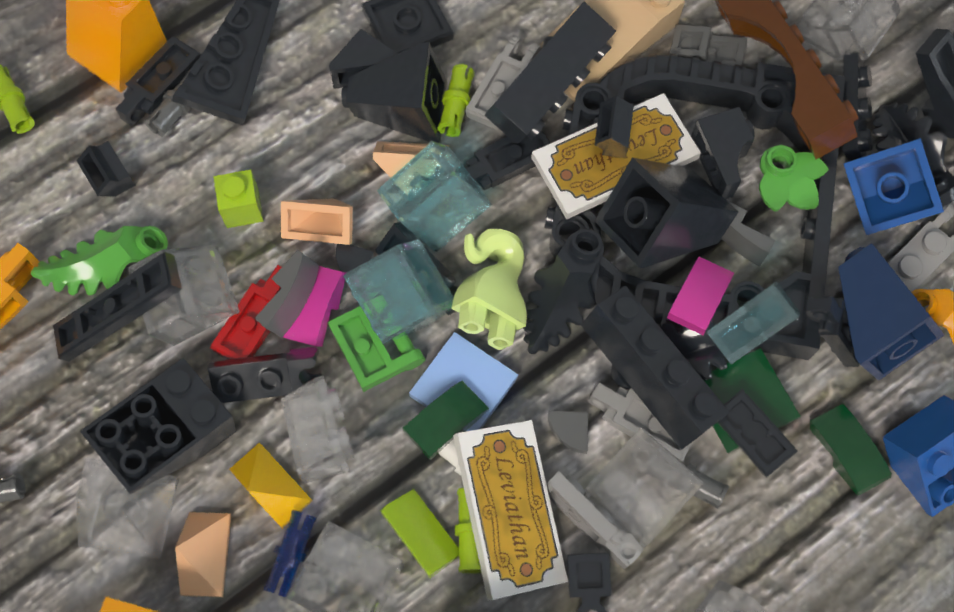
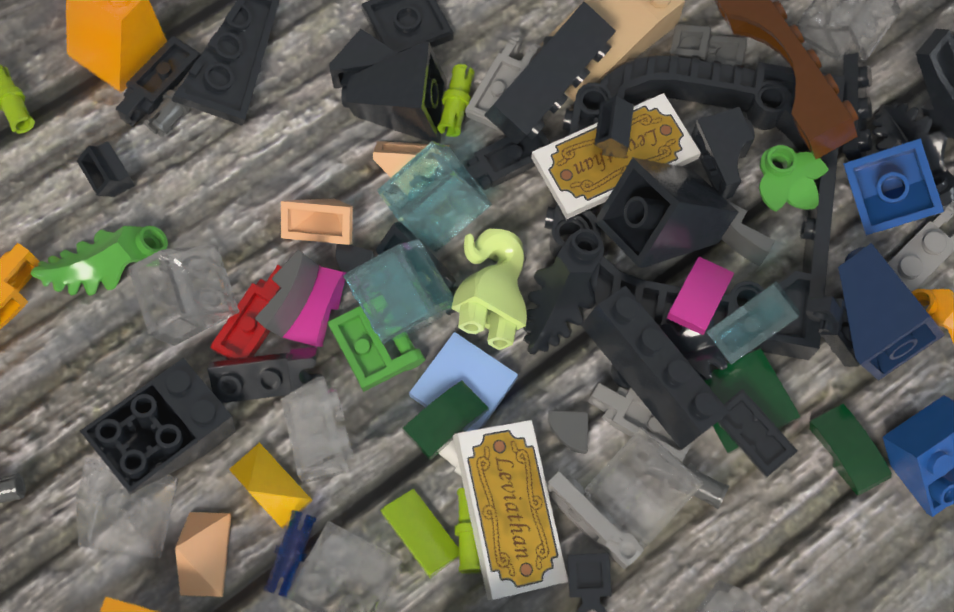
(117, 306): black plate -> none
(238, 198): lime brick -> none

